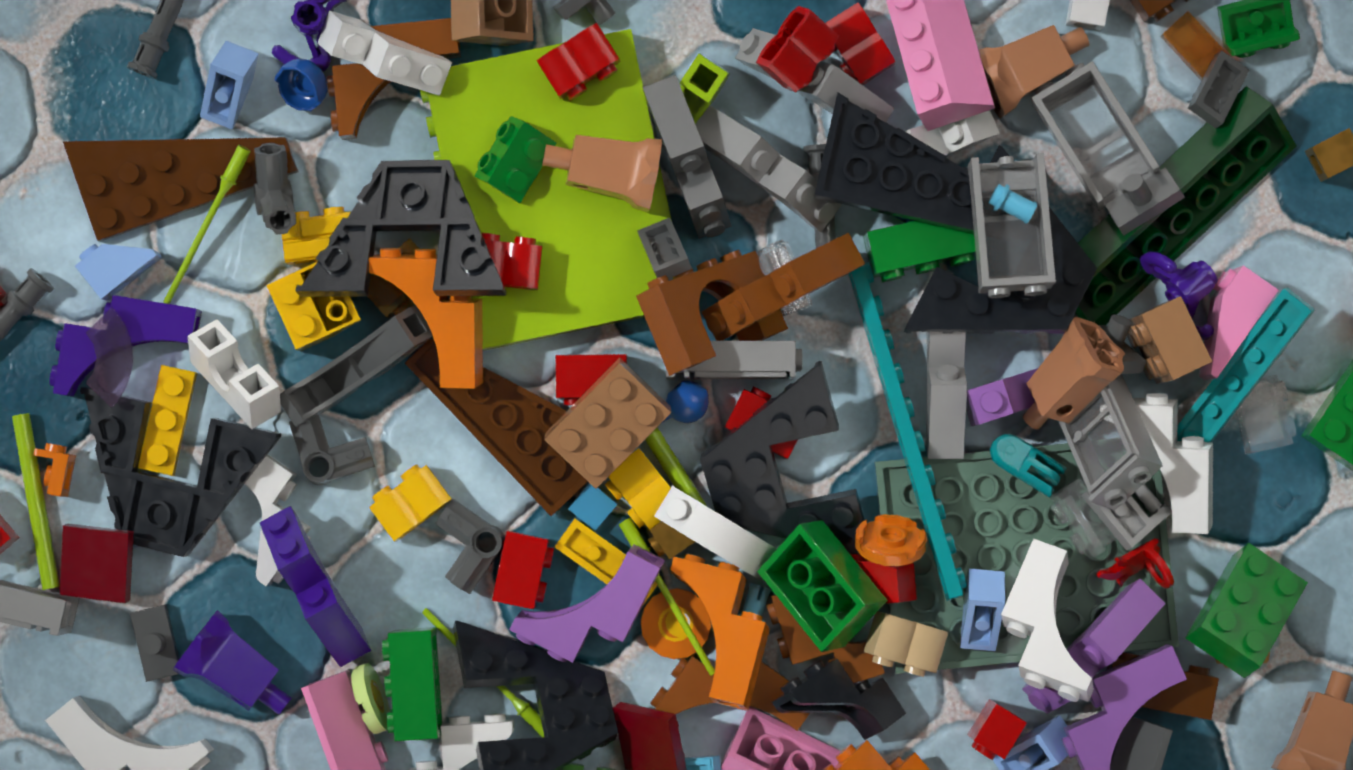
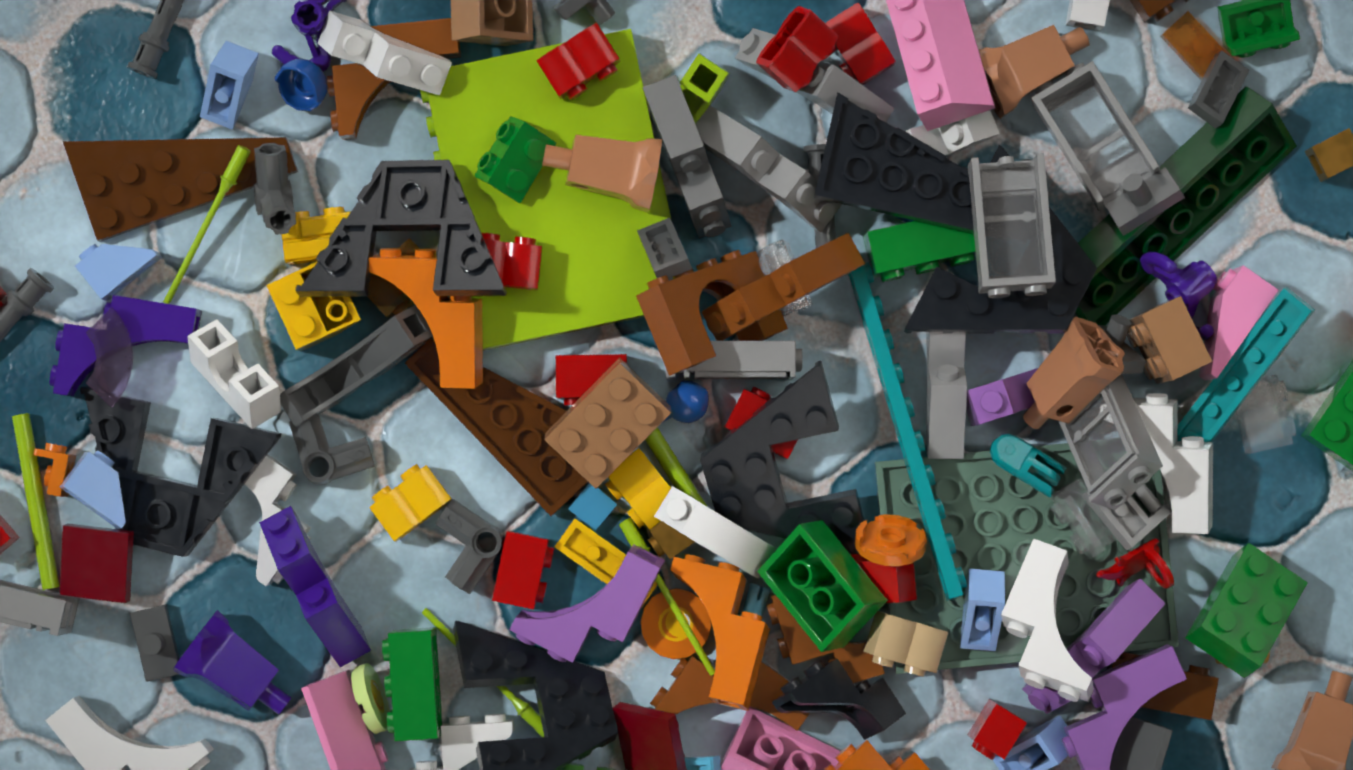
(97, 487): none -> light blue slope
(167, 420): yellow plate -> none
(1012, 203): medium azure pin -> none

